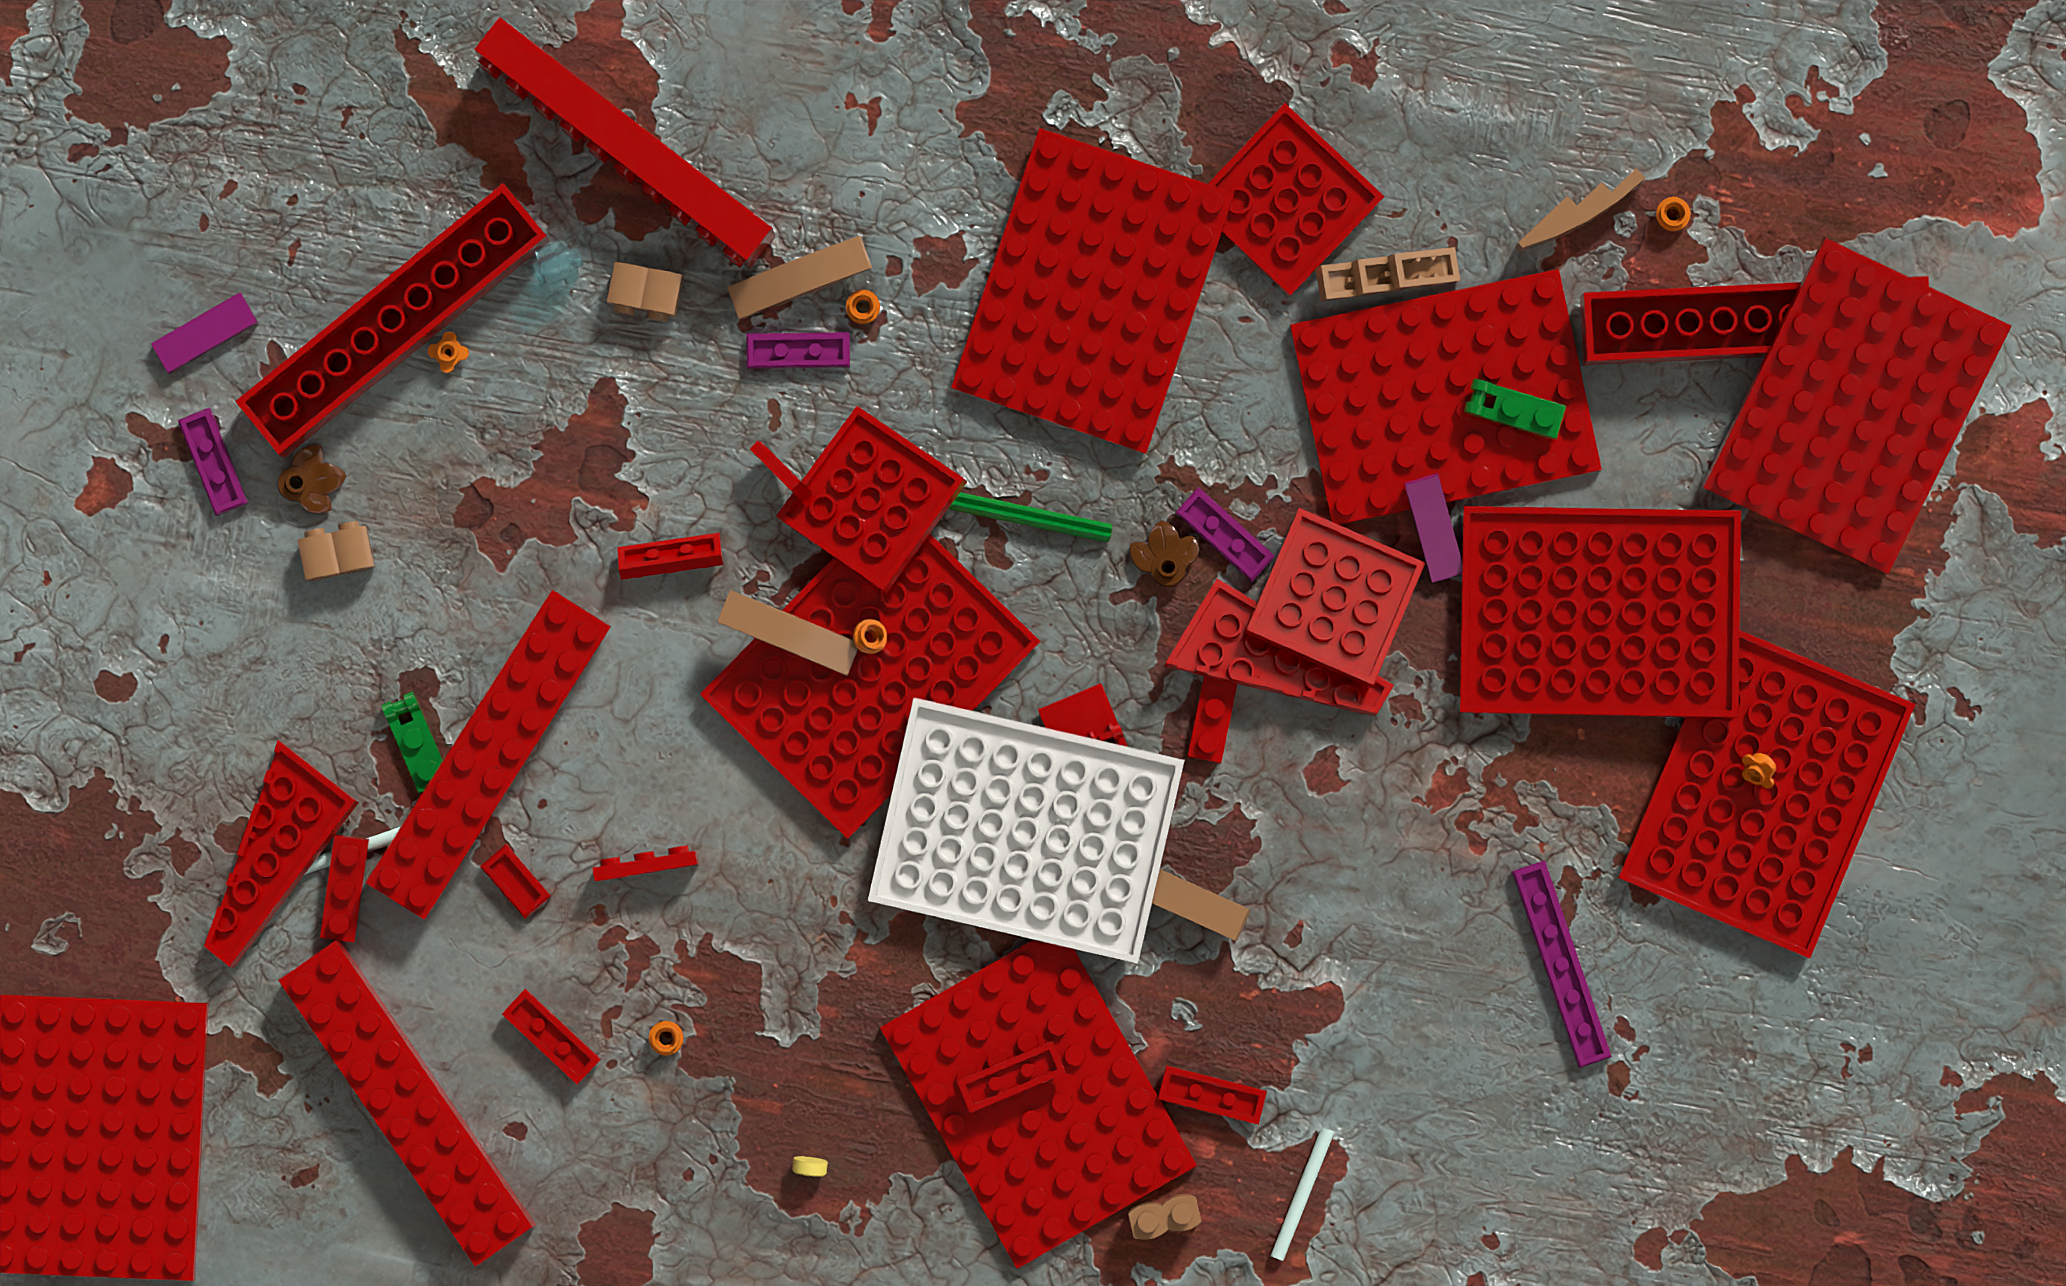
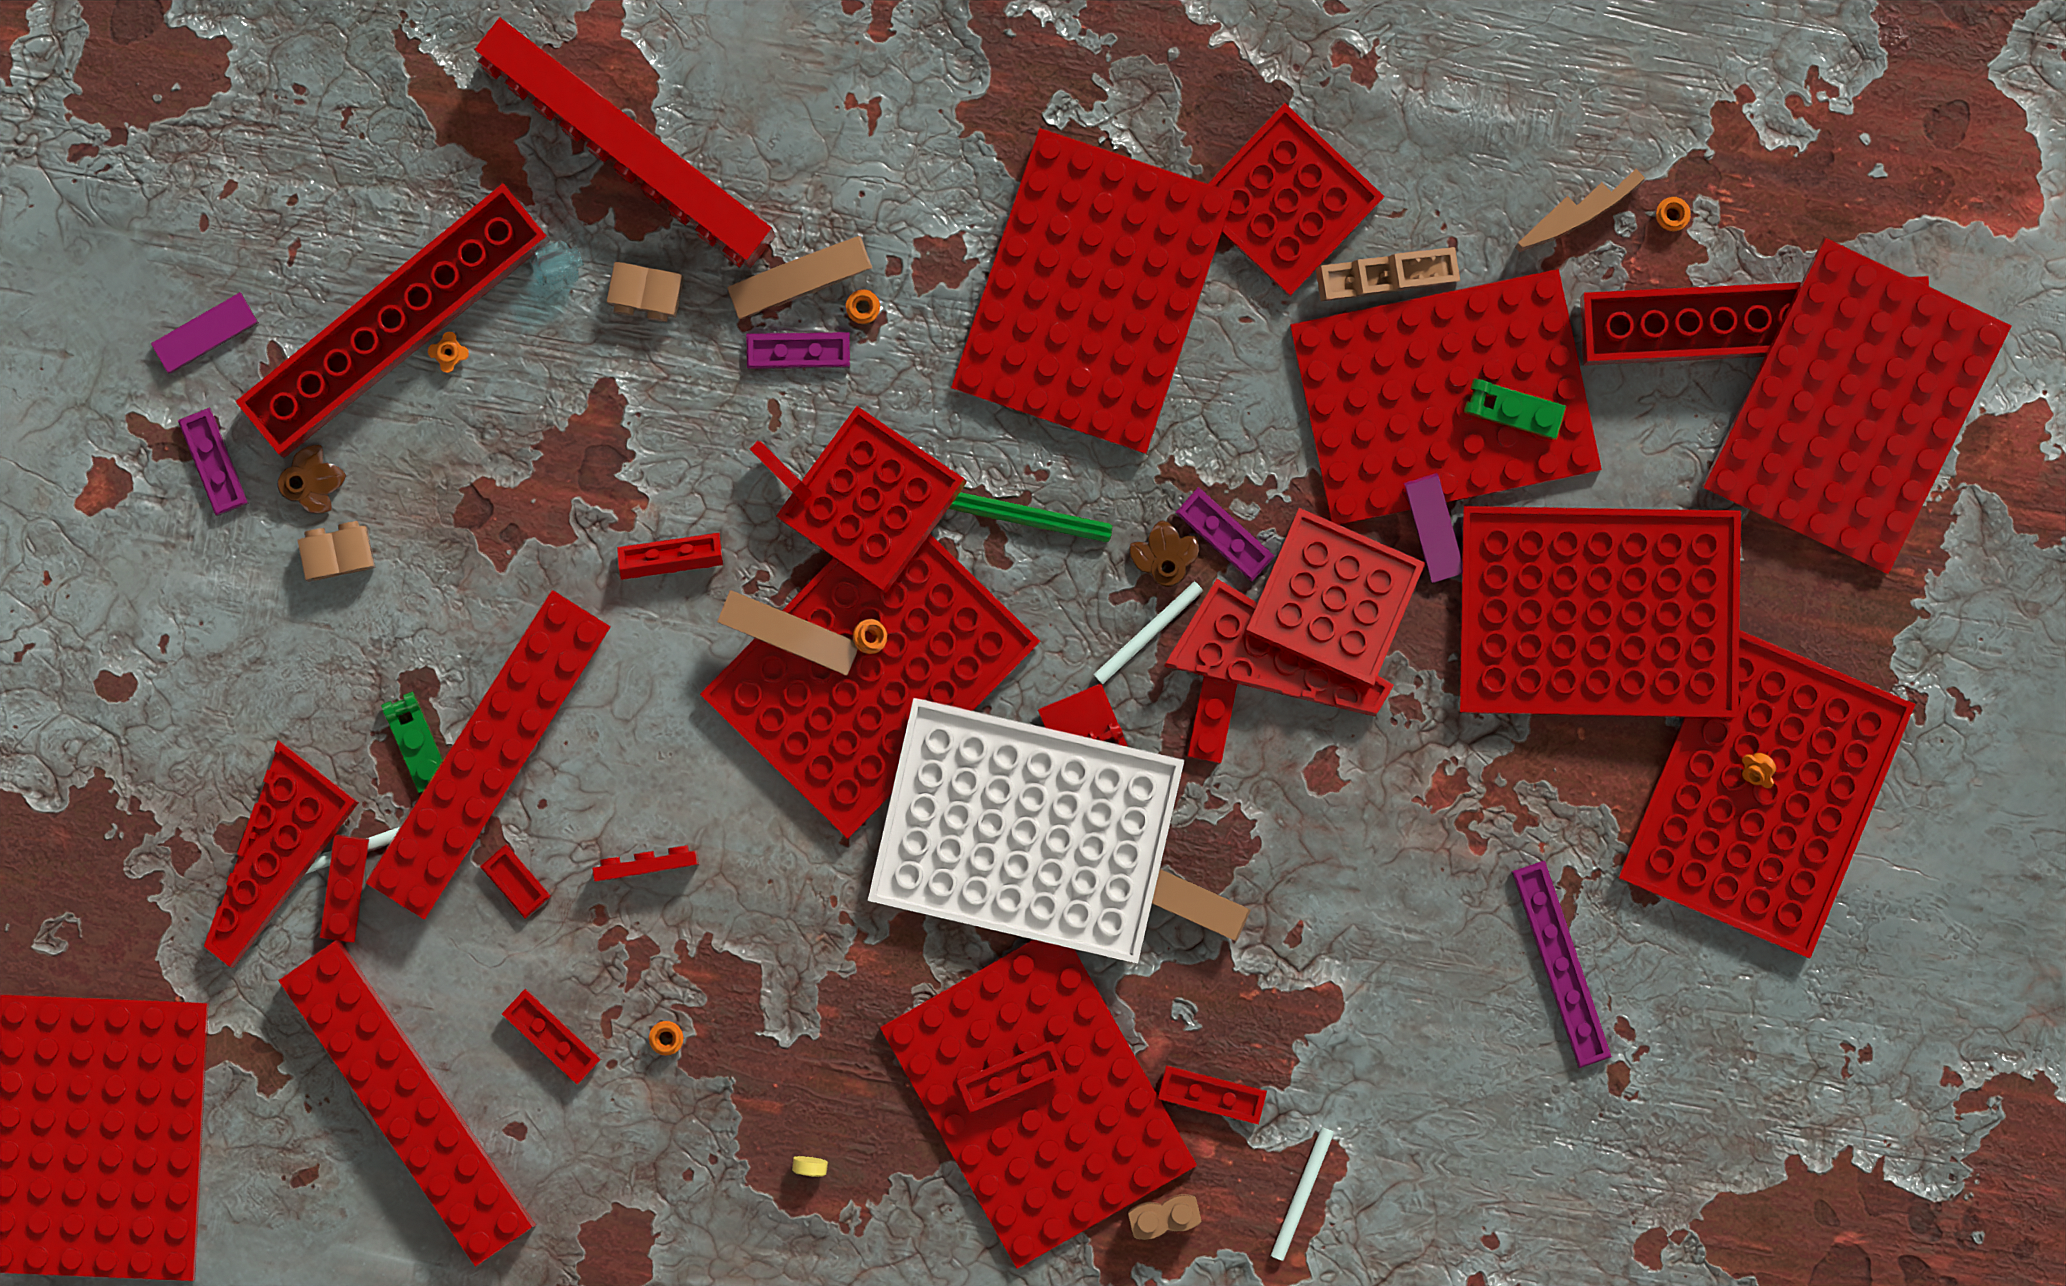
(1148, 632): none -> light aqua bar

